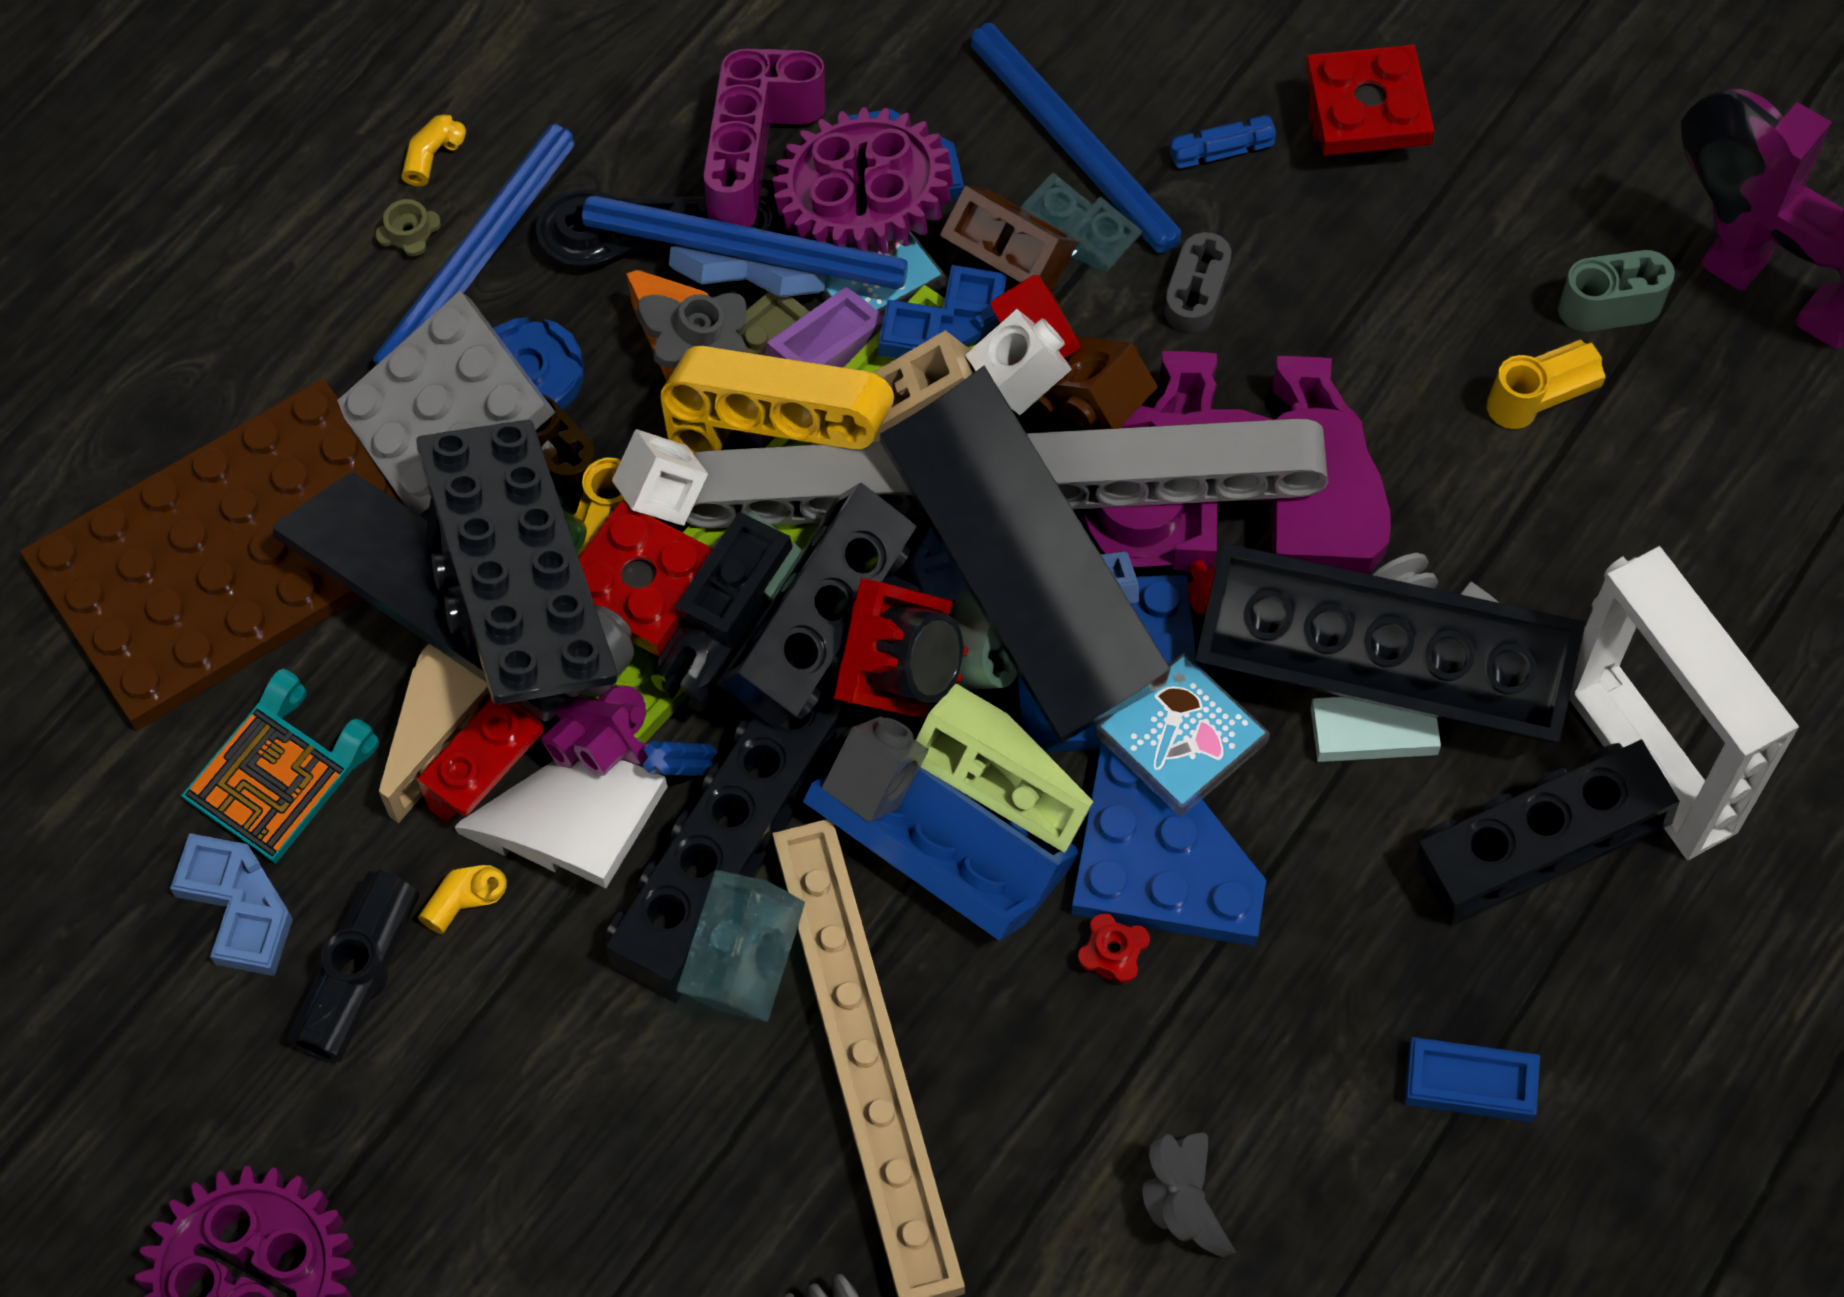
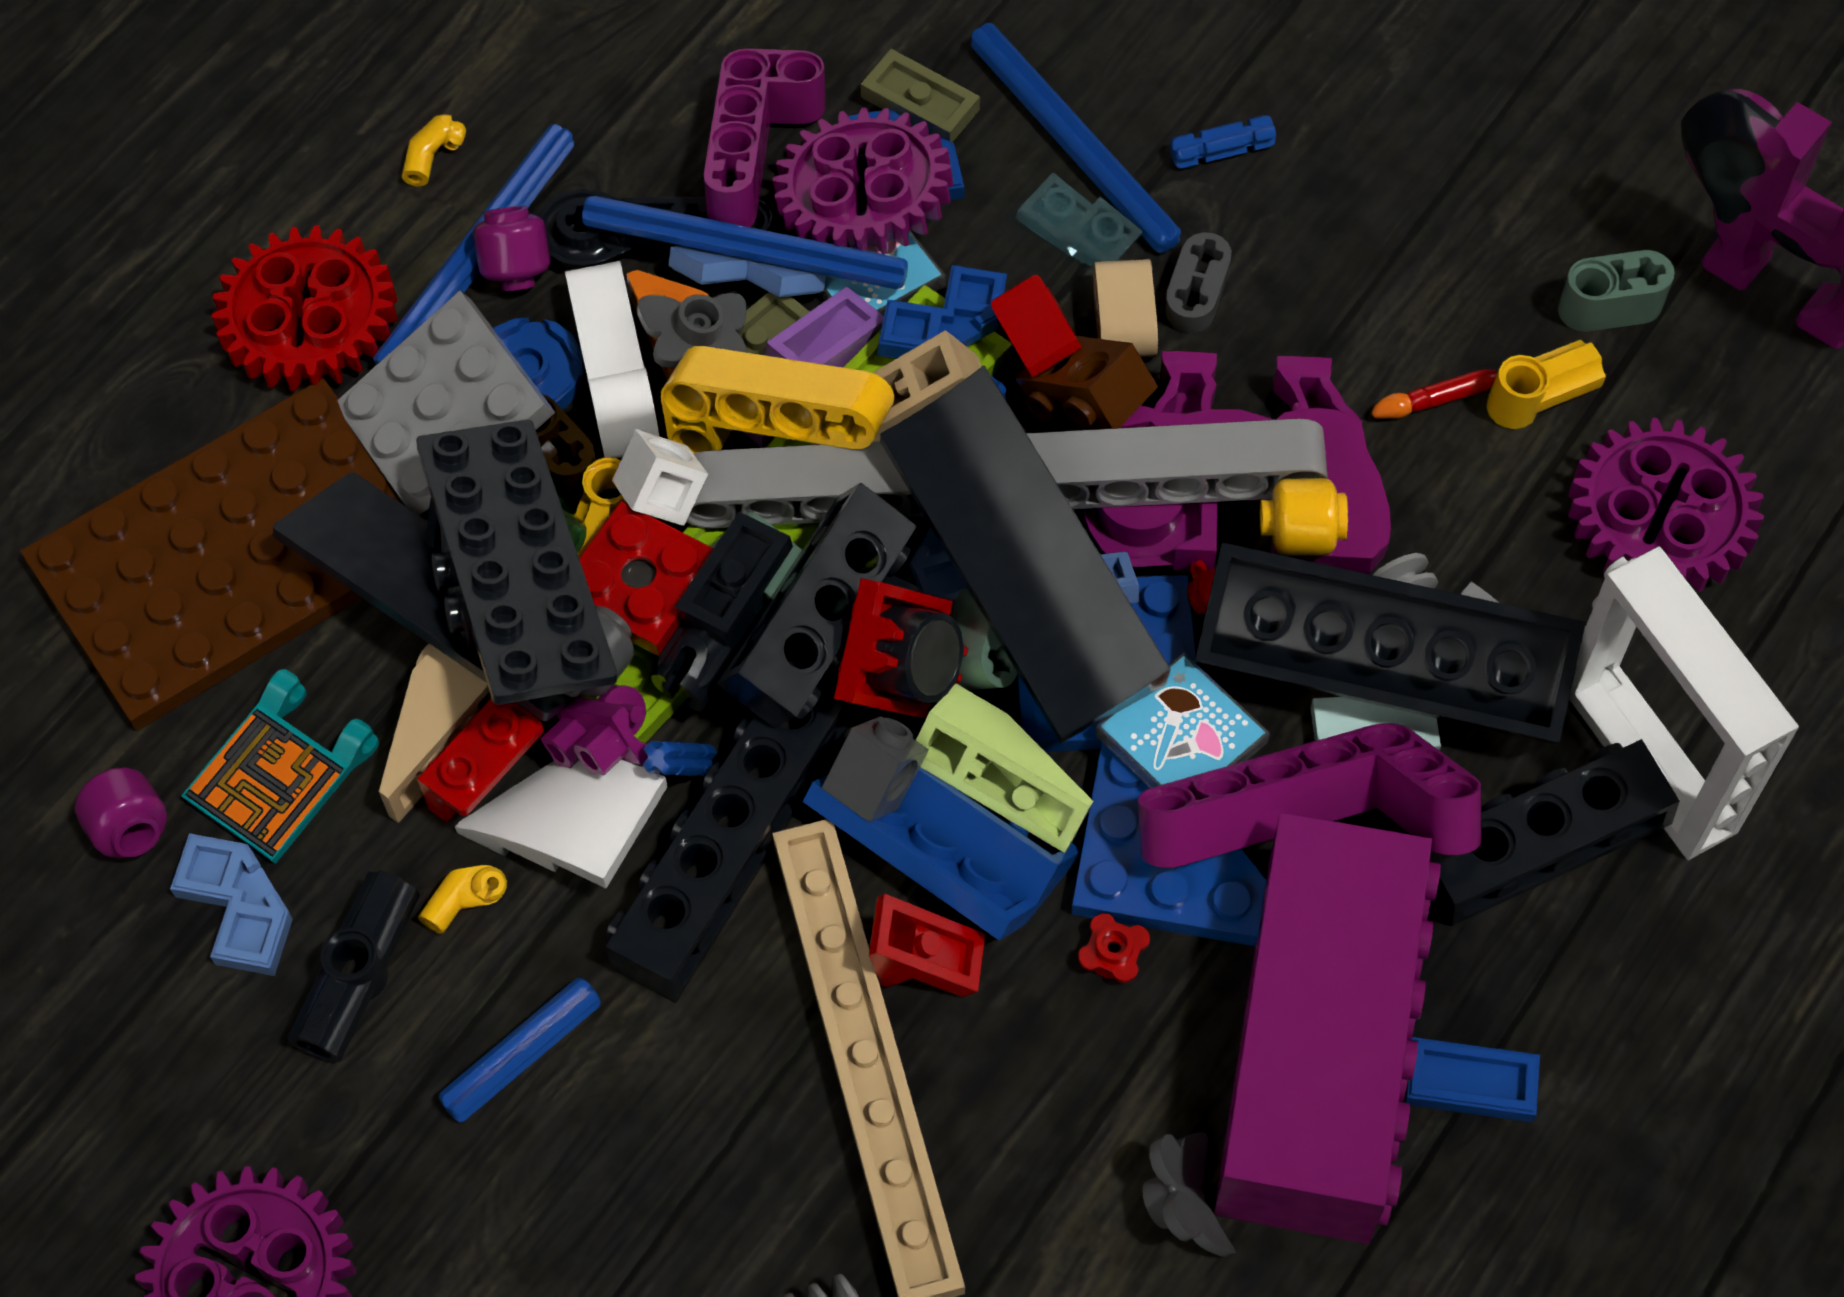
(121, 813): none -> magenta head
(258, 302): none -> red gear
(405, 215): olive plate -> none
(511, 247): none -> magenta head
(519, 1049): none -> blue axle
(611, 355): none -> white beam
(741, 945): clear light blue brick -> none
(922, 93): none -> olive plate
(924, 947): none -> red slope
(1008, 236): reddish brown brick -> none
(1021, 359): white brick -> none
(1126, 304): none -> tan beam
(1305, 517): none -> yellow head
(1323, 780): none -> magenta beam
(1329, 1030): none -> magenta brick
(1368, 102): red piece -> none
(1401, 404): none -> red piece
(1613, 483): none -> magenta gear

